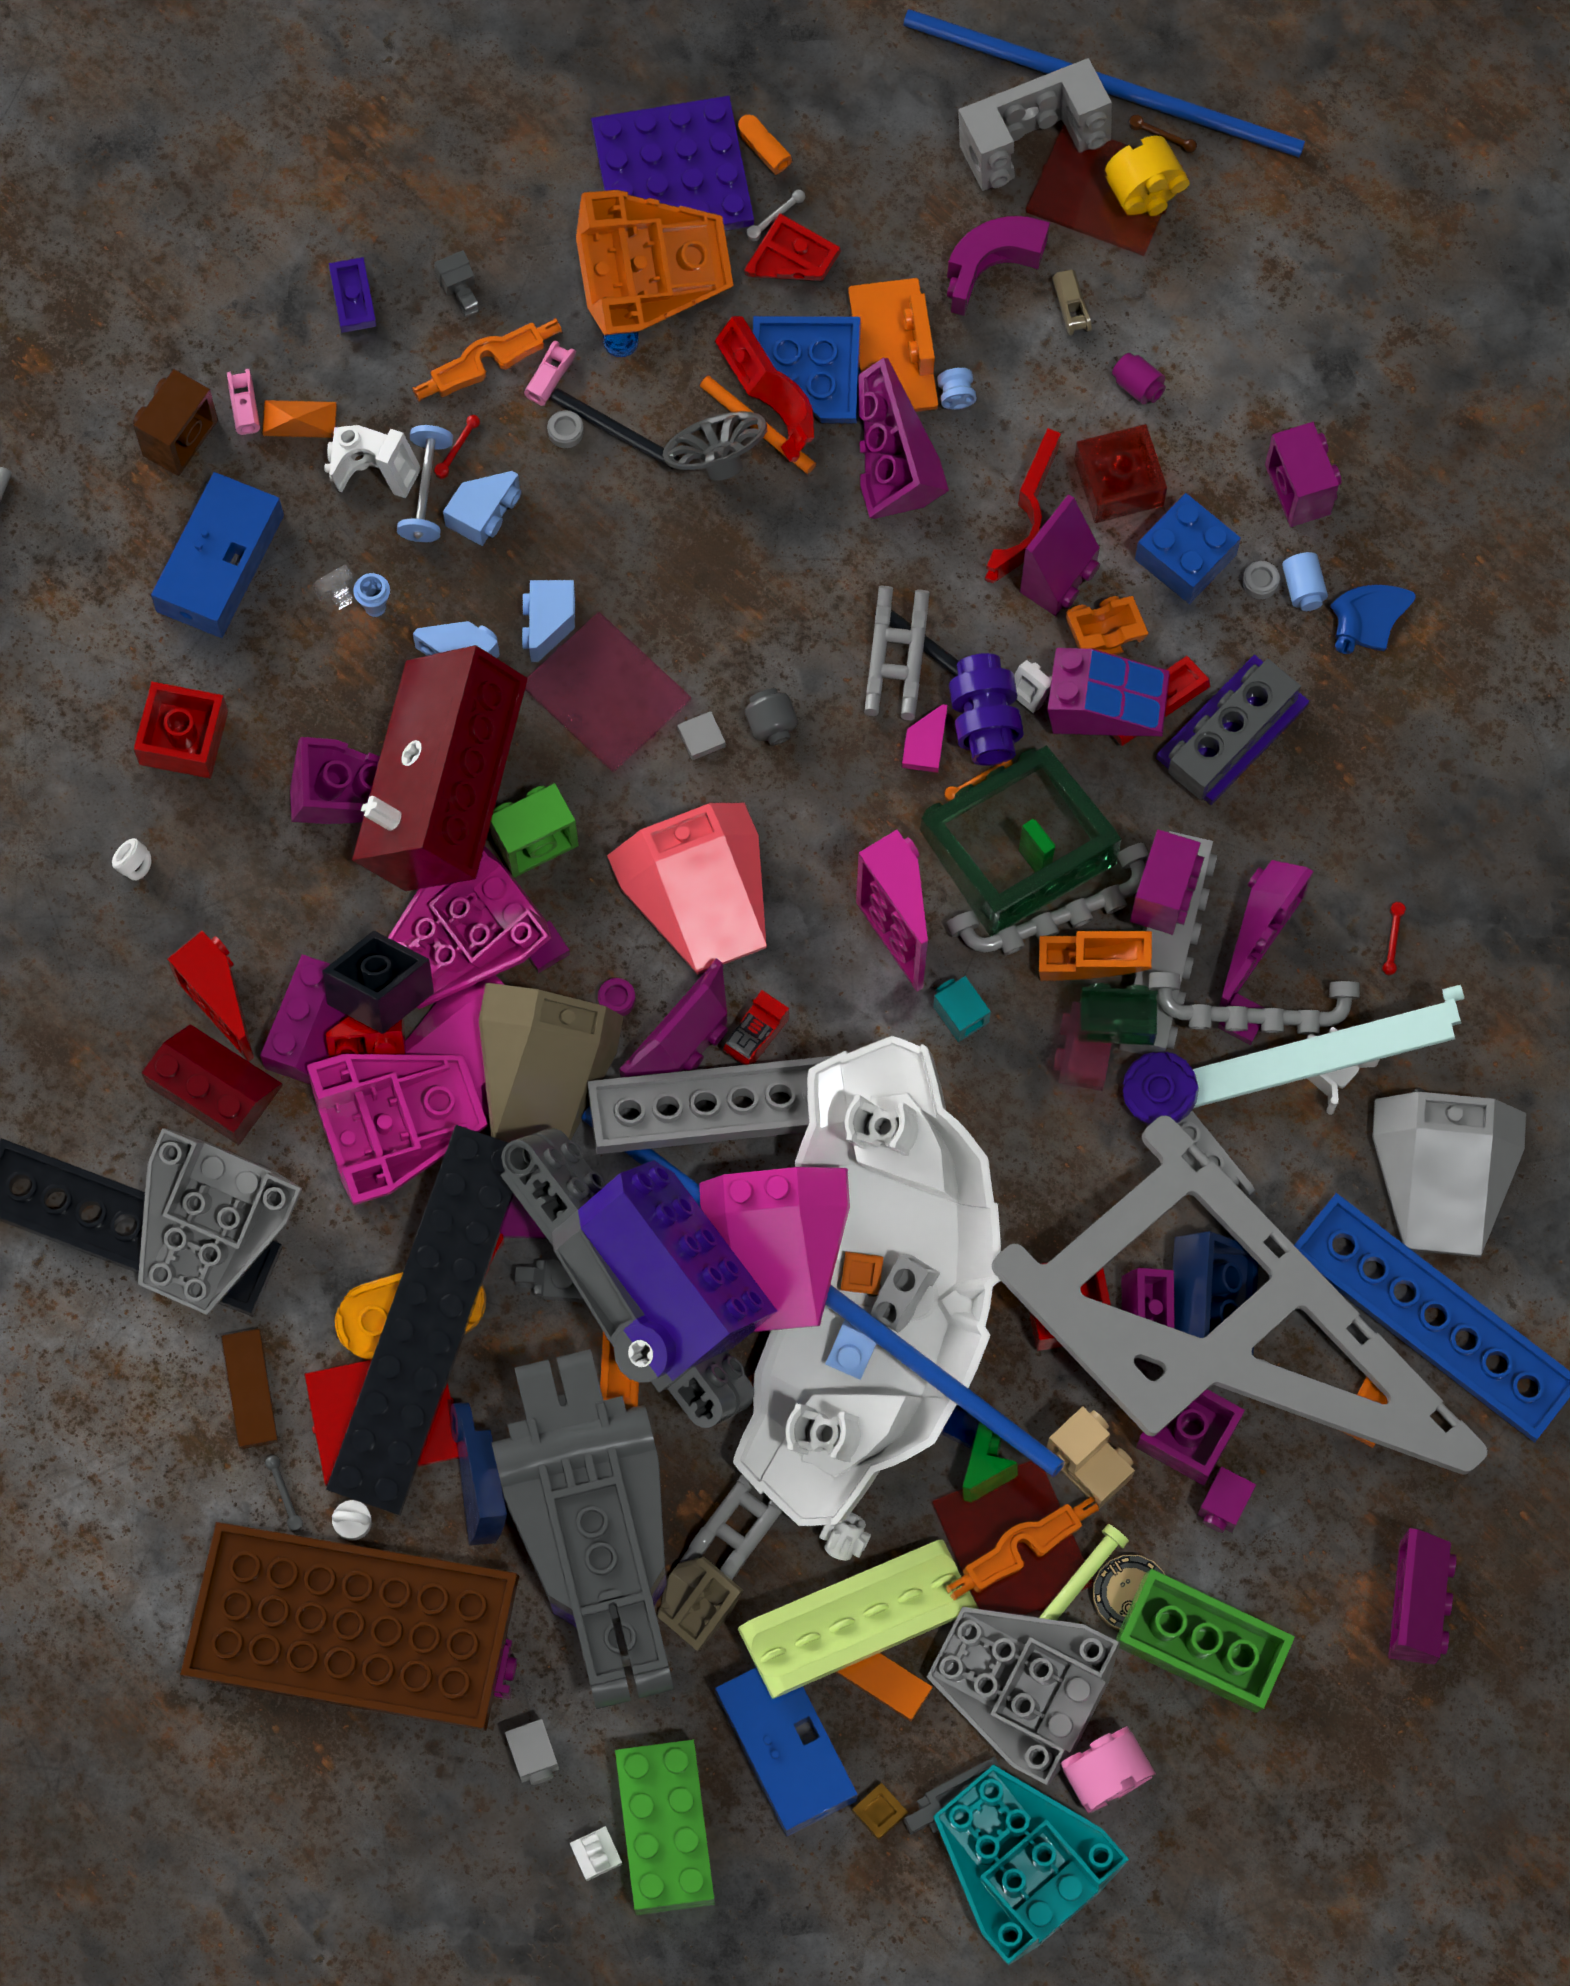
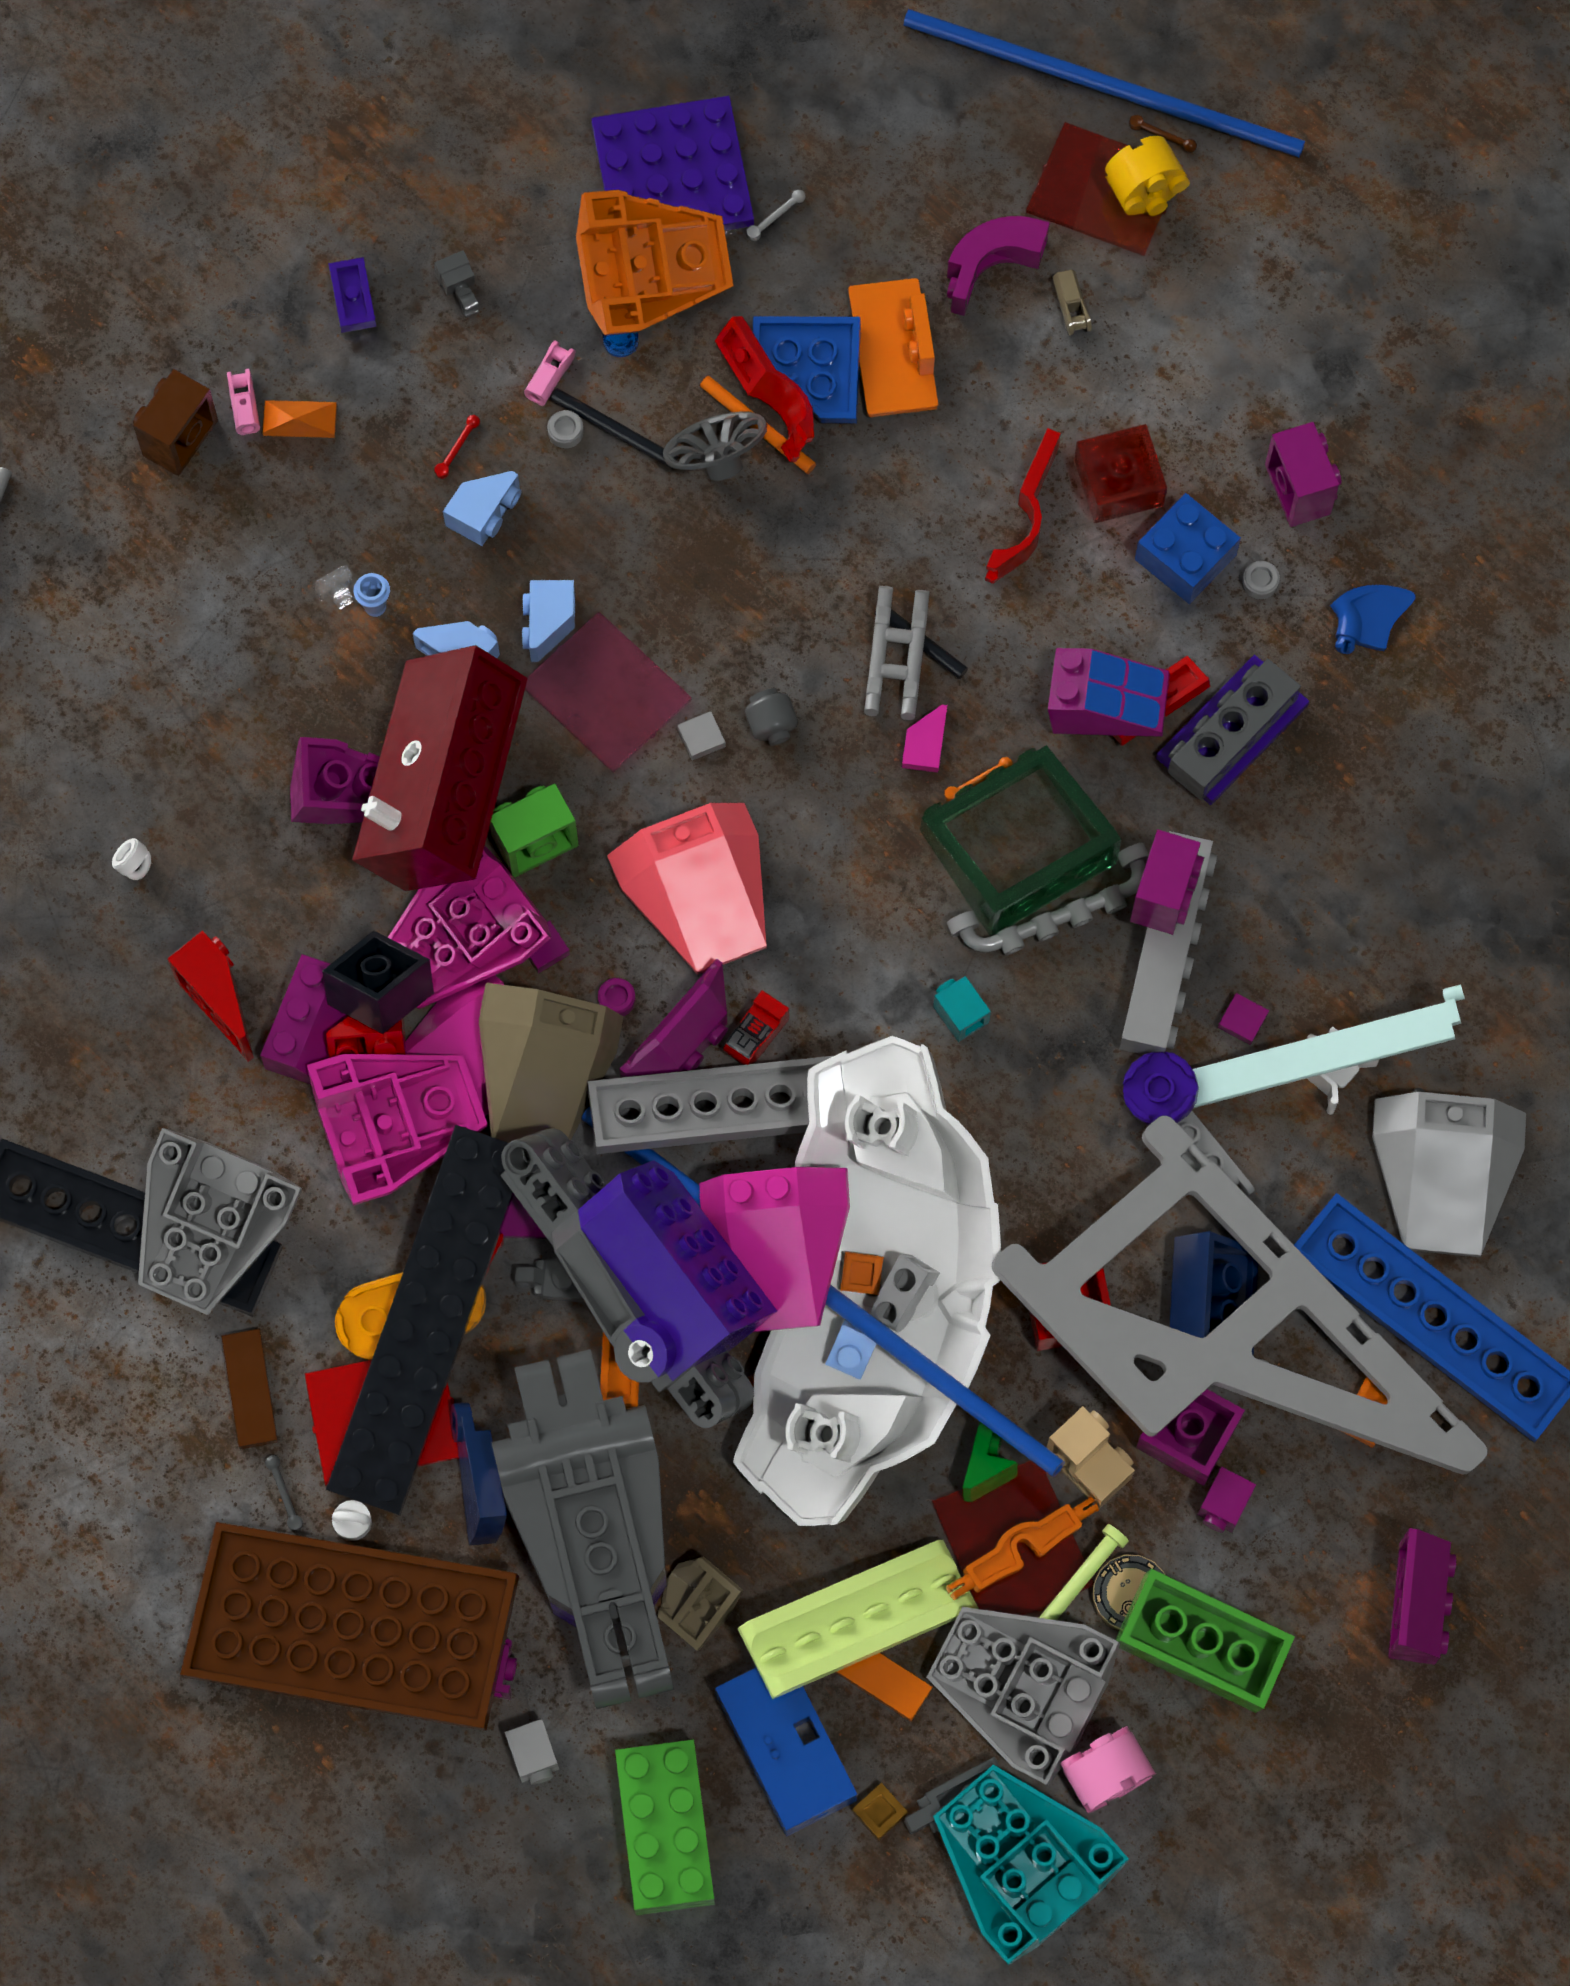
(181, 730): red brick -> none
(211, 1082): dark red slope -> none
(217, 555): blue brick -> none
(387, 452): white tile -> none
(430, 438): light blue axle -> none
(469, 368): orange piece -> none
(596, 1853): white tile -> none
(717, 1527): light grey piece -> none
(764, 144): orange bar -> none
(792, 253): red wing -> none
(845, 1538): white gear -> none
(893, 901): dark pink slope -> none
(899, 457): magenta wedge -> none
(956, 388): light blue wheel -> none
(961, 1427): clear blue tile -> none
(983, 696): dark purple piece -> none
(994, 123): light grey plate -> none
(1032, 685): white tile -> none
(1036, 846): green tile -> none
(1060, 559): magenta slope -> none
(1080, 1062): clear pink brick -> none
(1094, 954): orange slope -> none
(1108, 626): orange cylinder -> none
(1118, 1014): clear green hinge -> none
(1139, 378): magenta brick -> none
(1149, 1294): magenta brick -> none
(1238, 1017): light grey bar -> none
(1271, 904): magenta wedge -> none
(1305, 581): light blue brick -> none
(1397, 911): red hinge -> none

